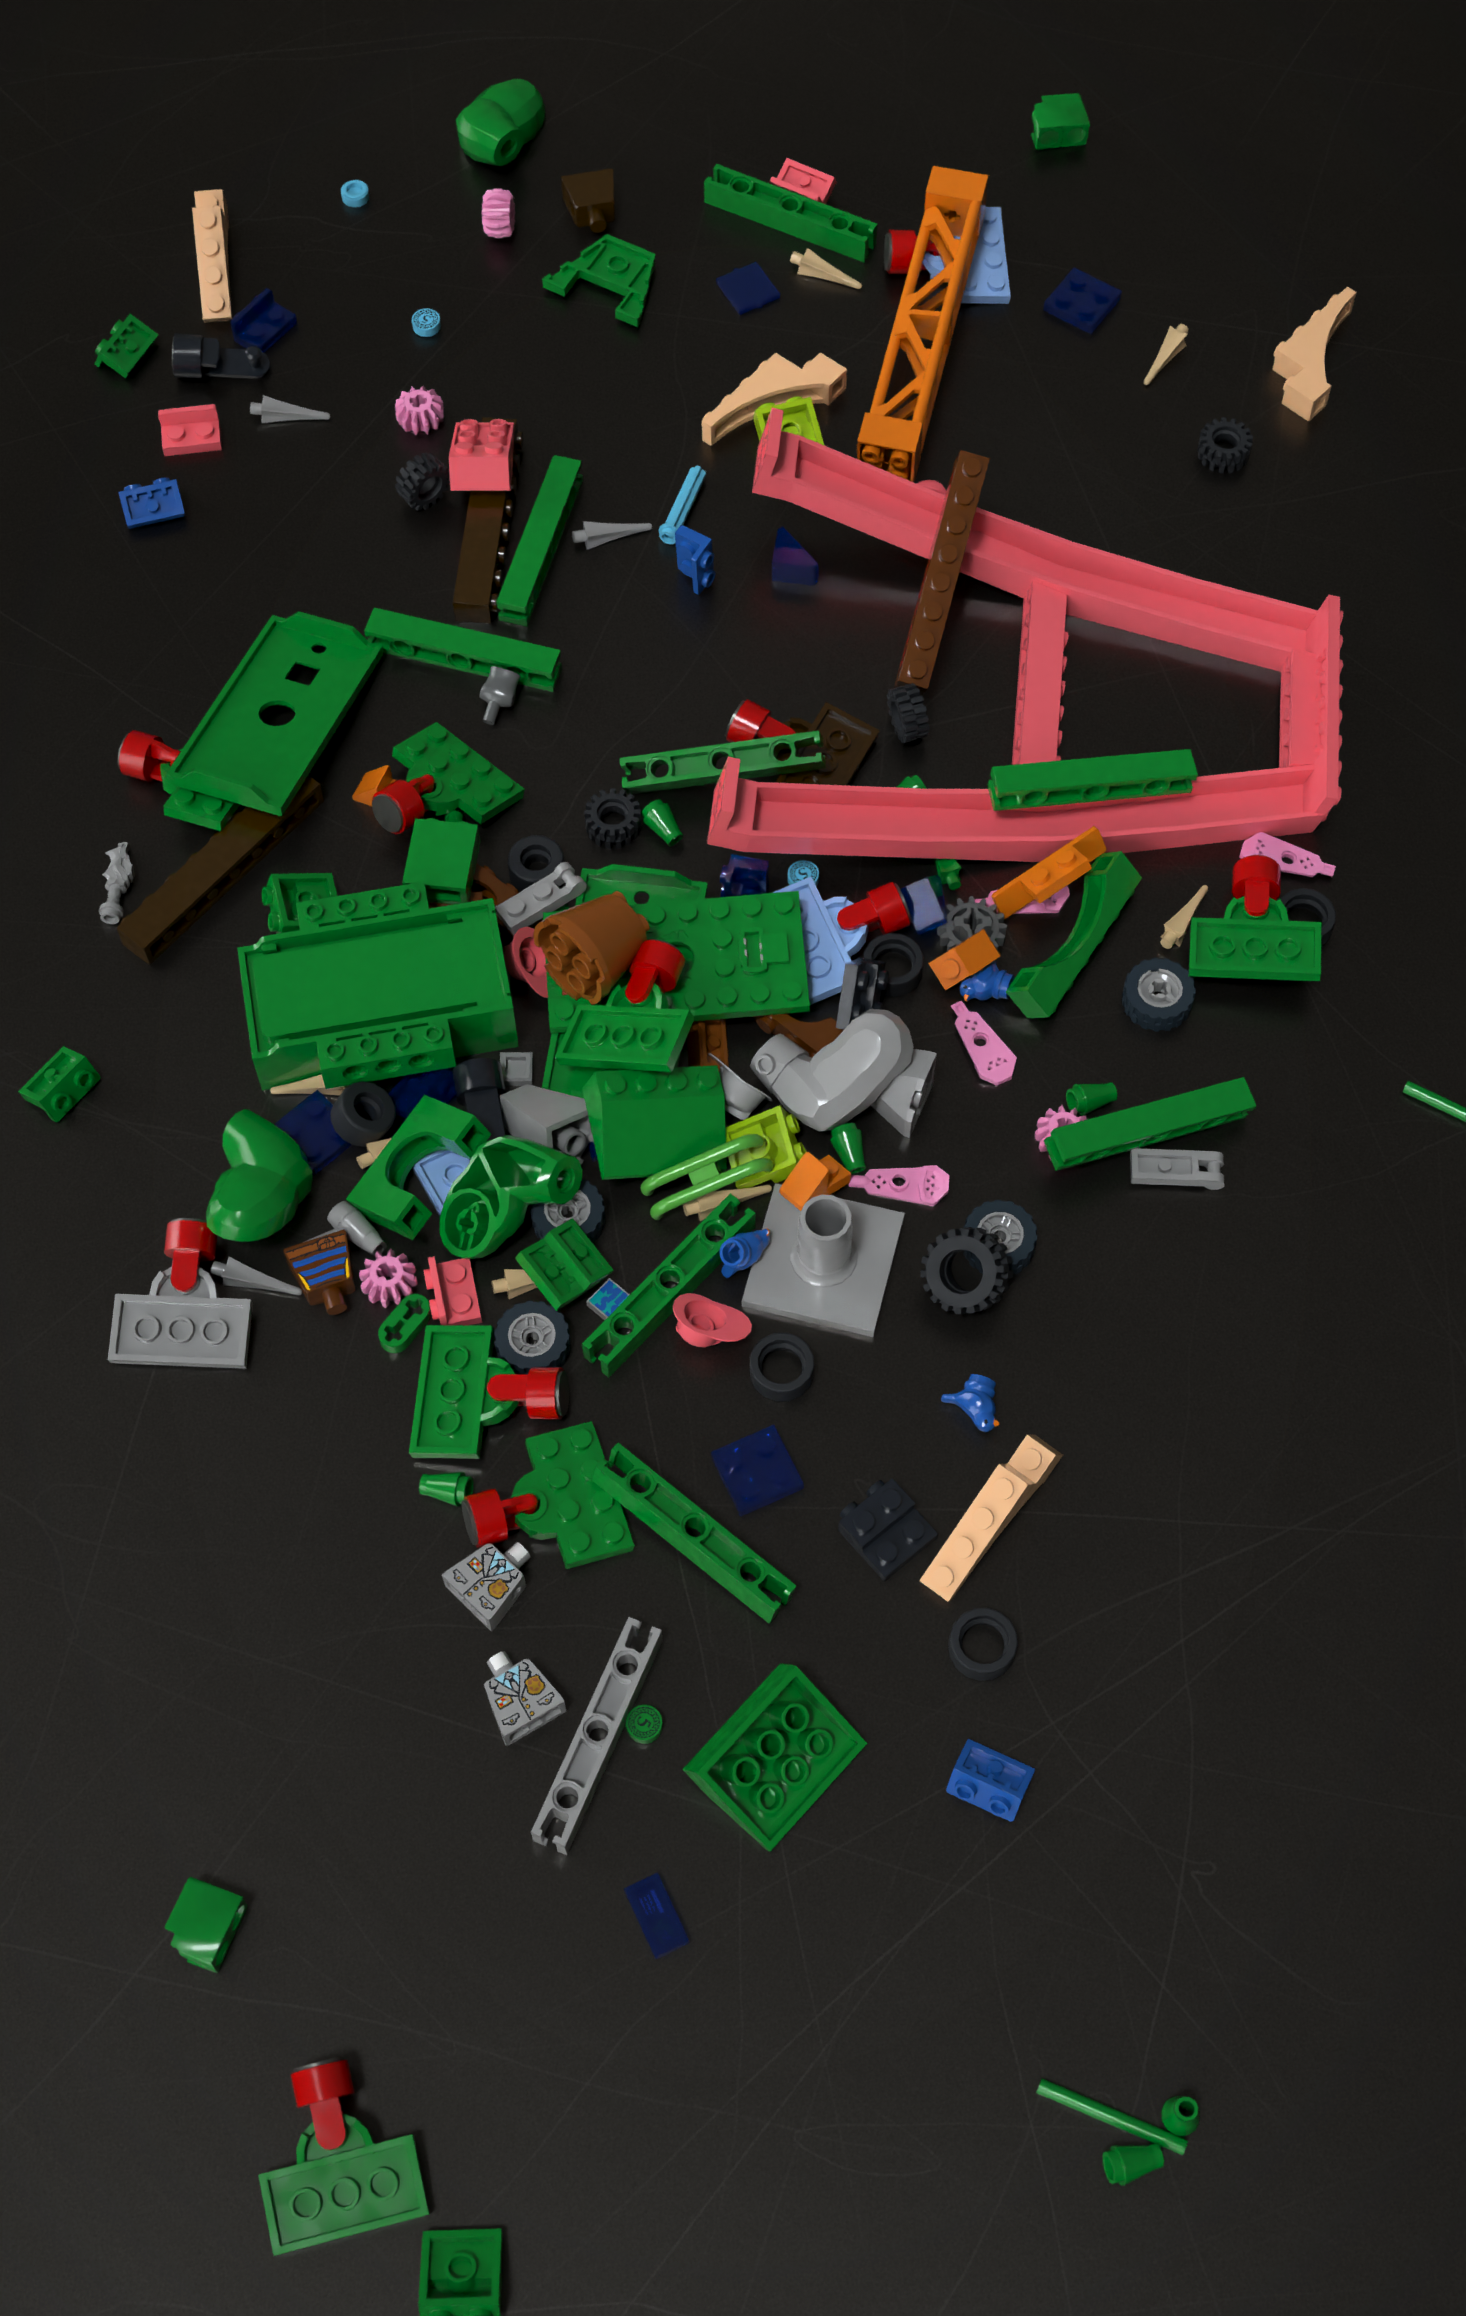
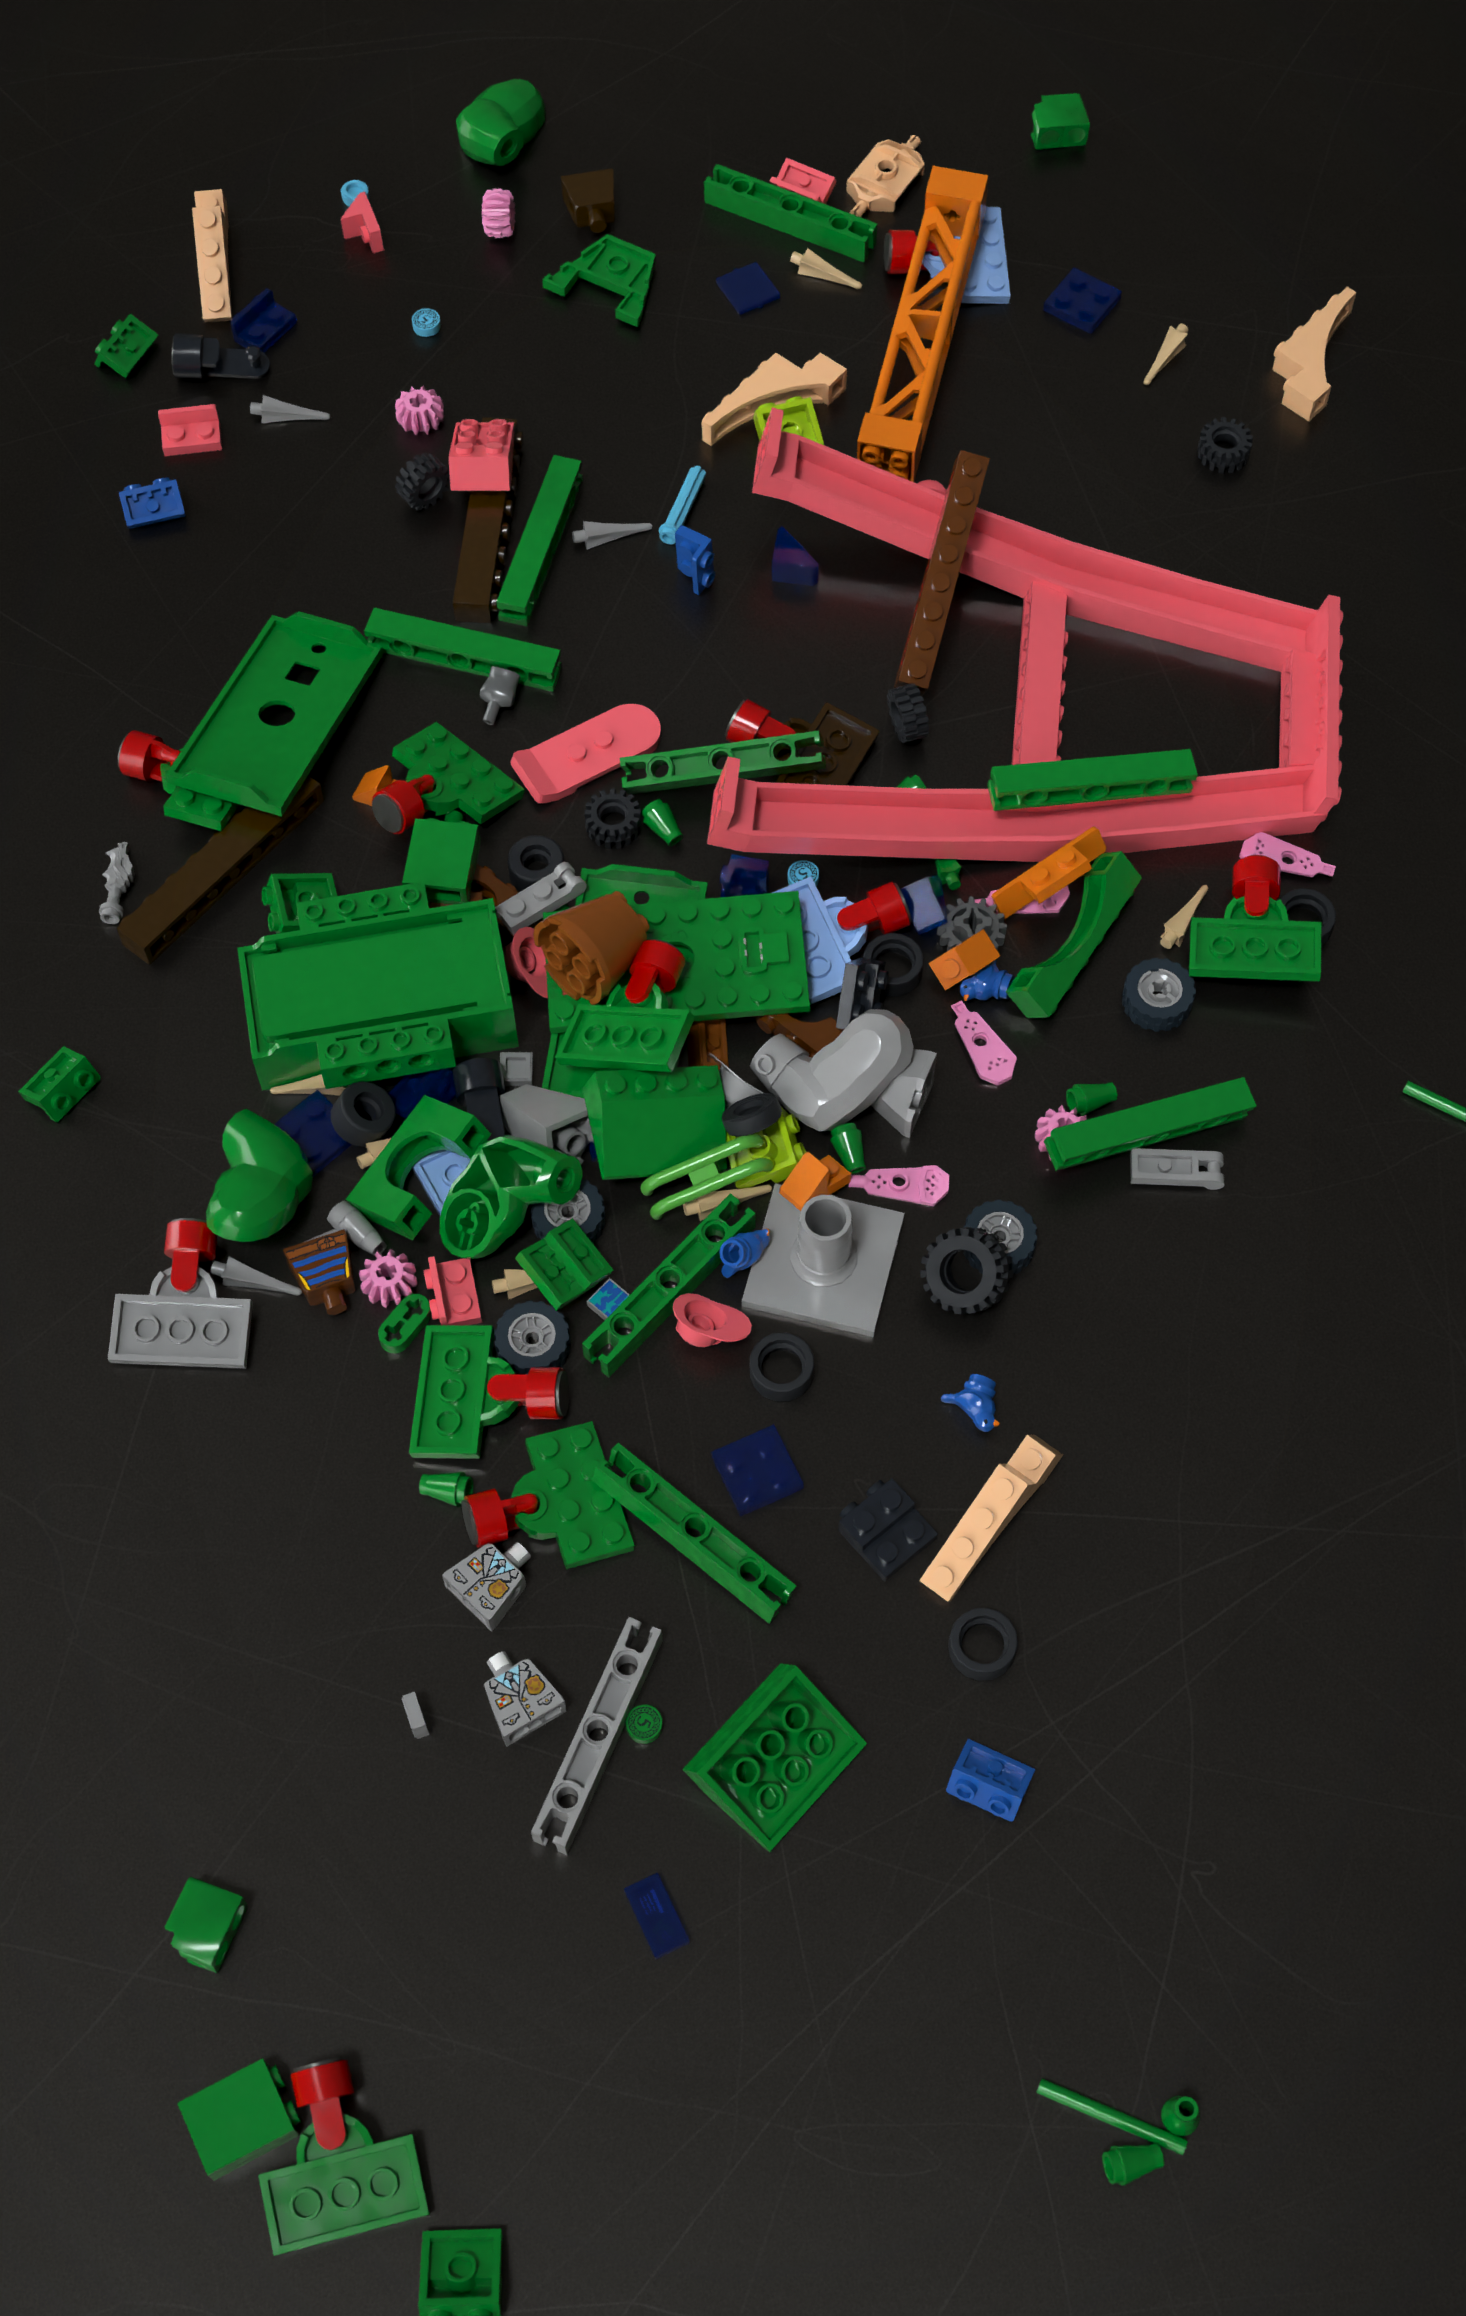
(239, 2118): none -> green brick
(361, 221): none -> coral slope
(415, 1715): none -> light grey tile
(586, 751): none -> coral piece
(751, 1114): none -> black tyre
(878, 189): none -> light nougat plate

